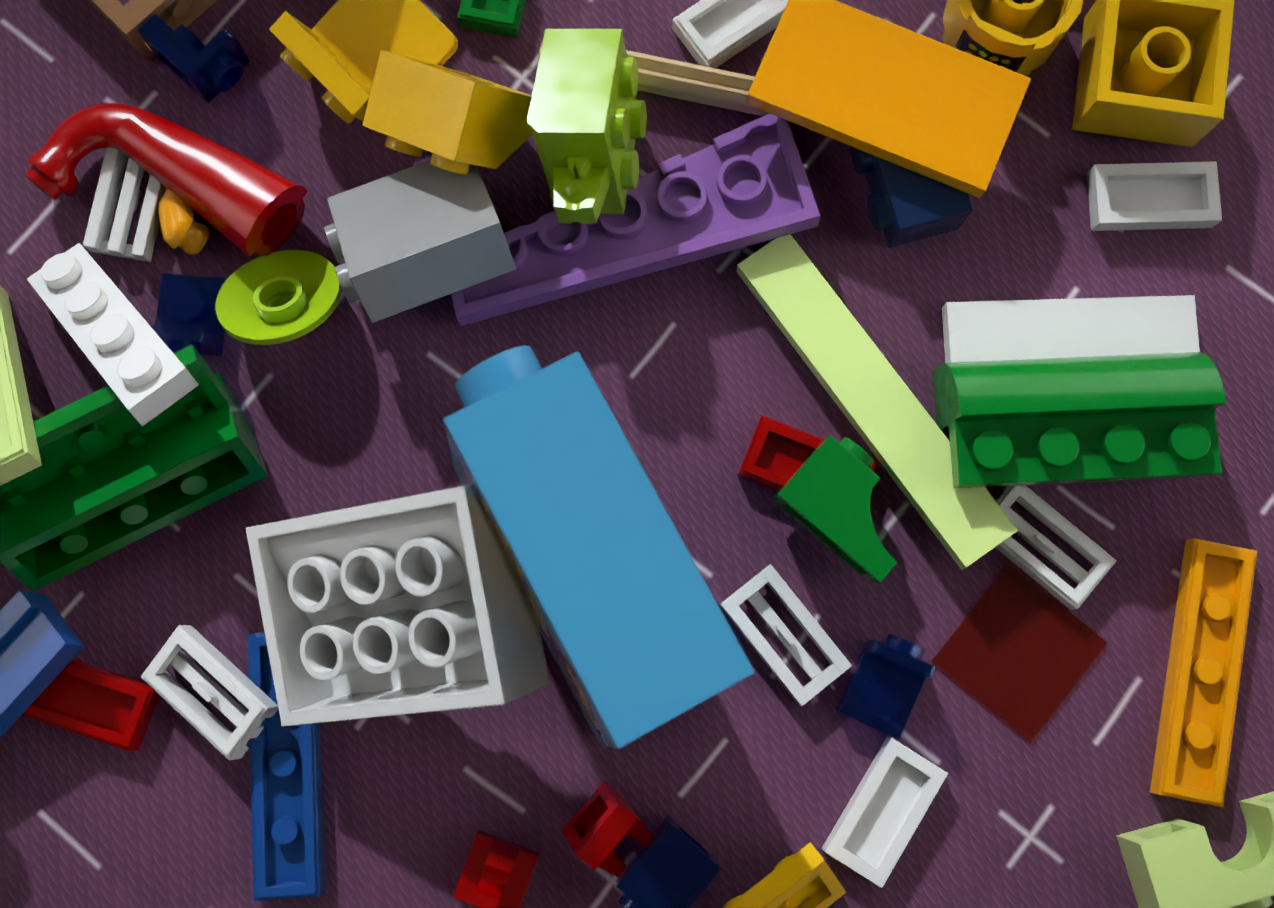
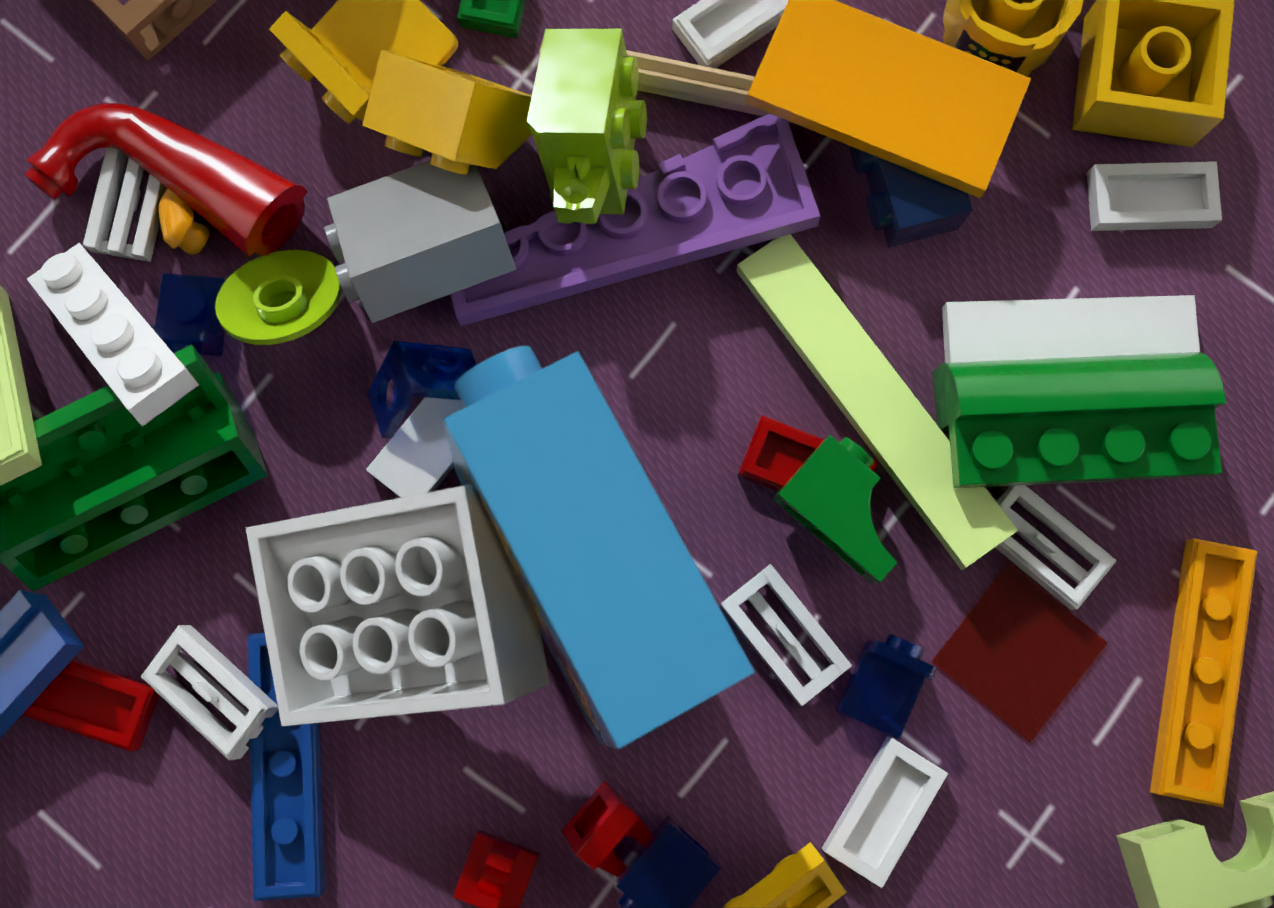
(202, 67): clear blue bracket -> none
(416, 372): none -> clear blue bracket
(419, 451): none -> white tile

